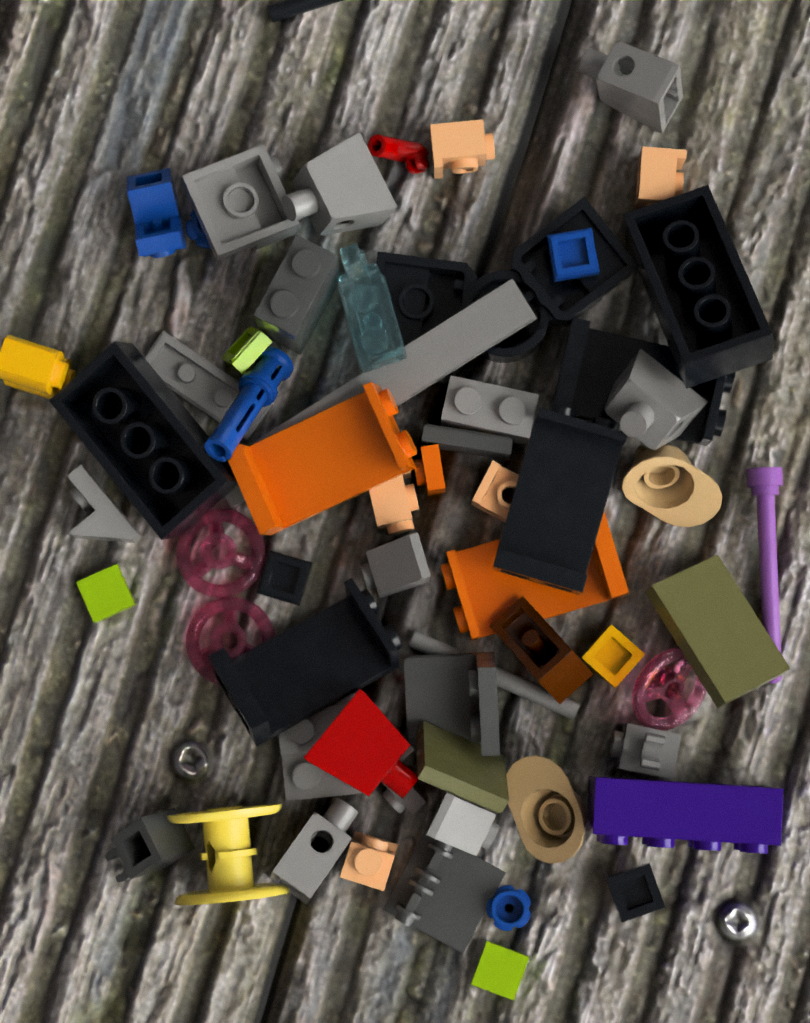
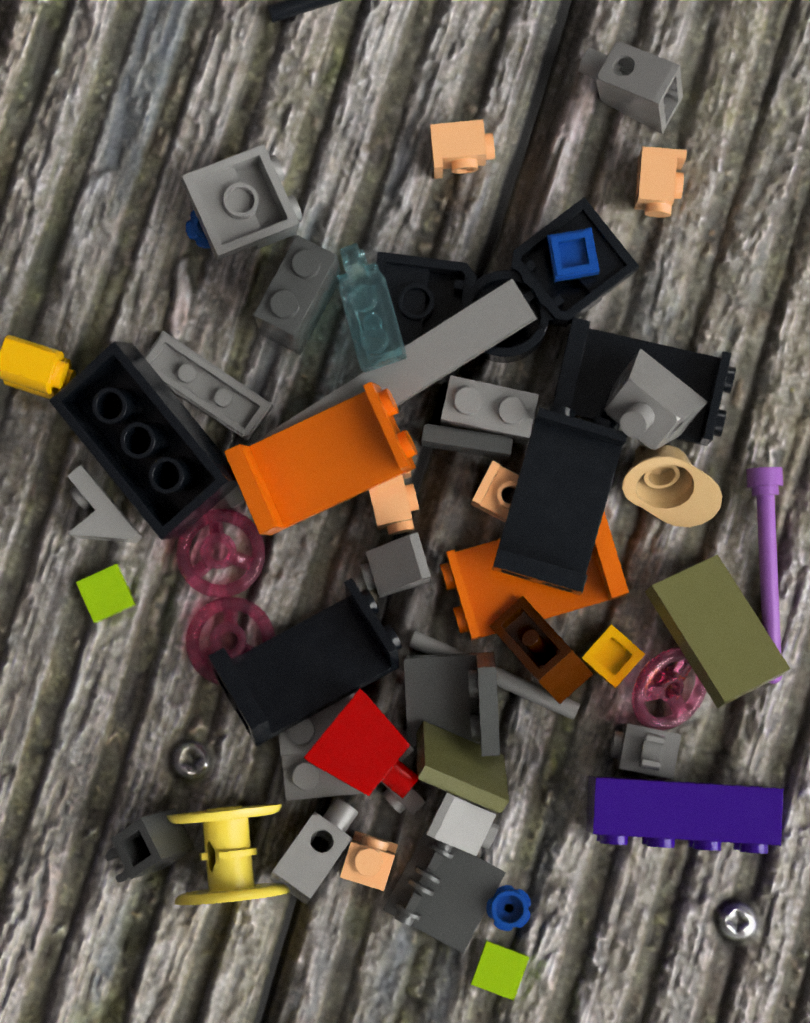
(156, 214): blue brick -> none
(246, 349): lime tile -> none
(256, 391): blue pin -> none
(284, 578): black tile -> none
(340, 190): light grey torso -> none
(401, 151): red arm -> none
(429, 470): orange plate -> none
(546, 809): tan piece -> none
(635, 892): black plate -> none
(698, 287): black brick -> none

